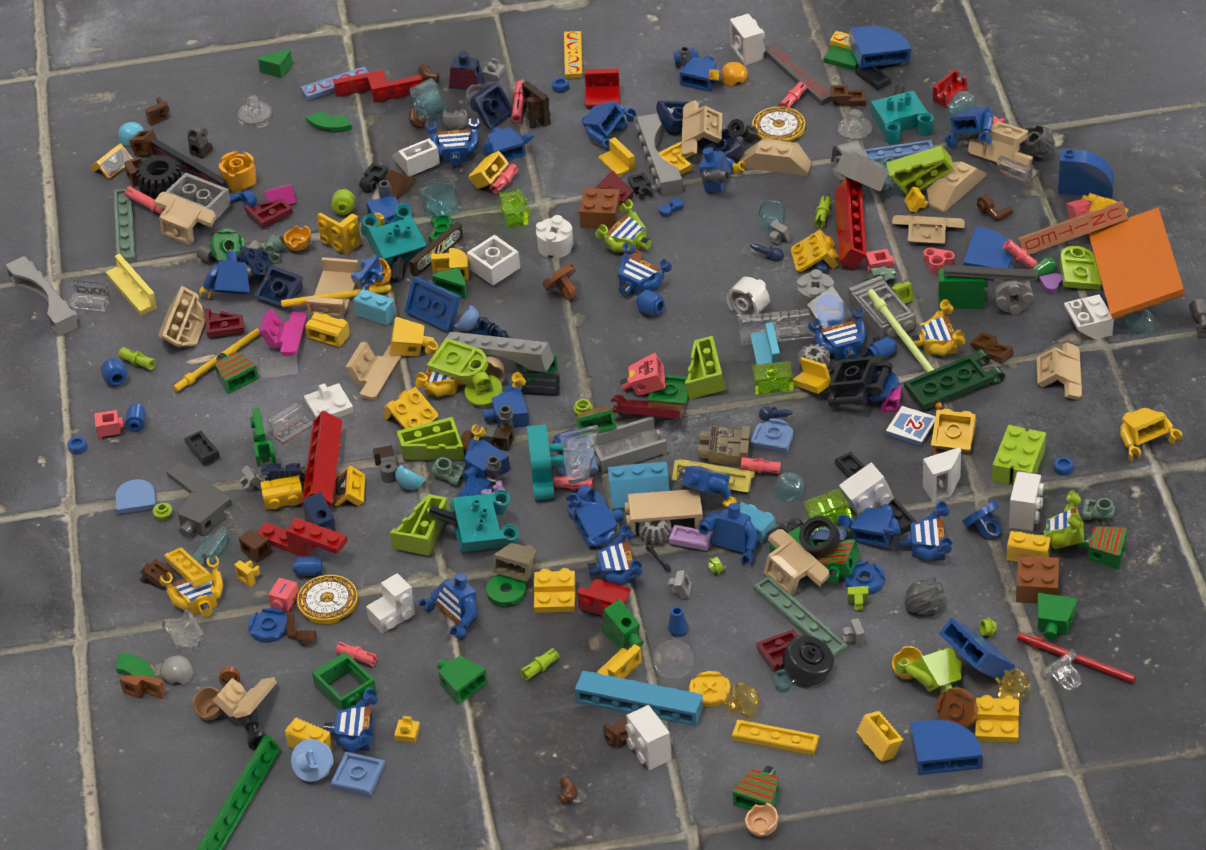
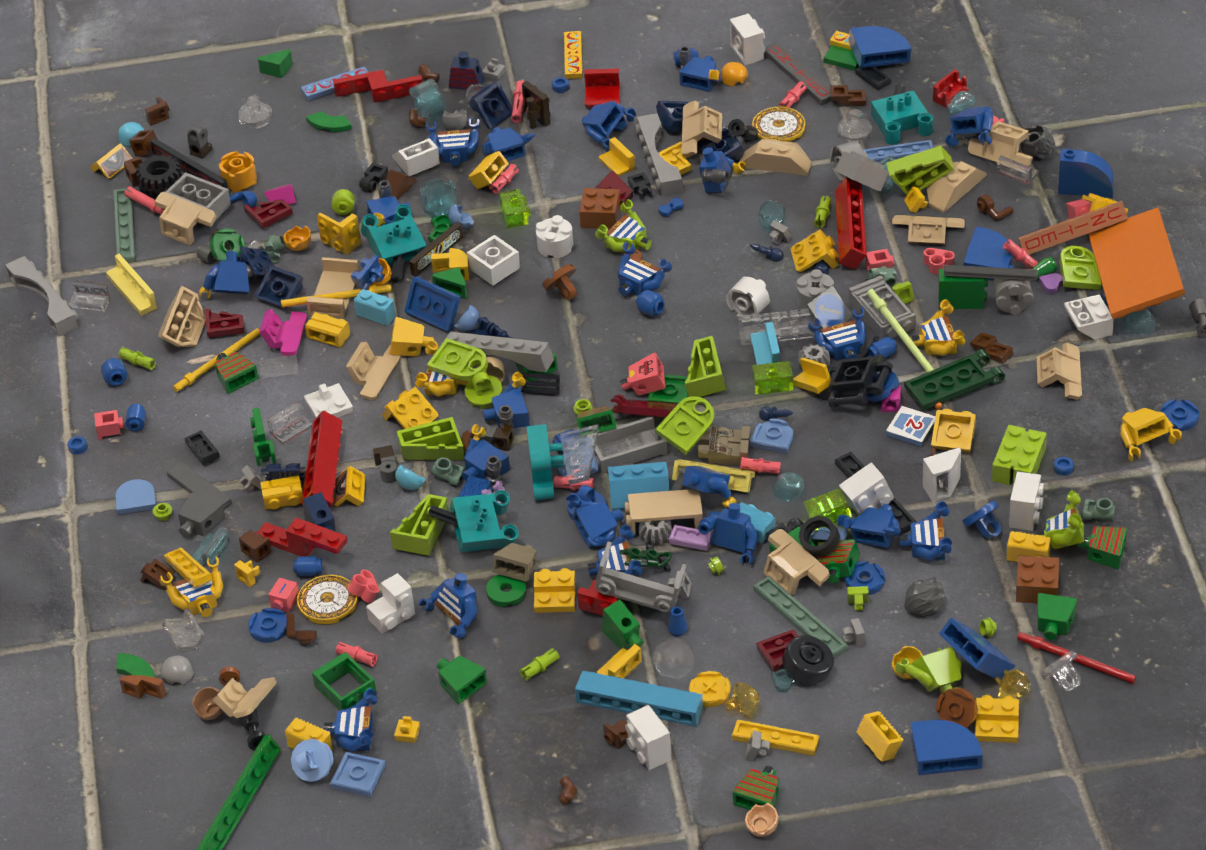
(364, 586): none -> coral piece
(456, 215): none -> medium blue hair
(637, 589): none -> light grey windscreen
(650, 555): none -> dark green piece
(685, 424): none -> lime tile
(756, 746): none -> light grey tile
(1181, 414): none -> blue tile

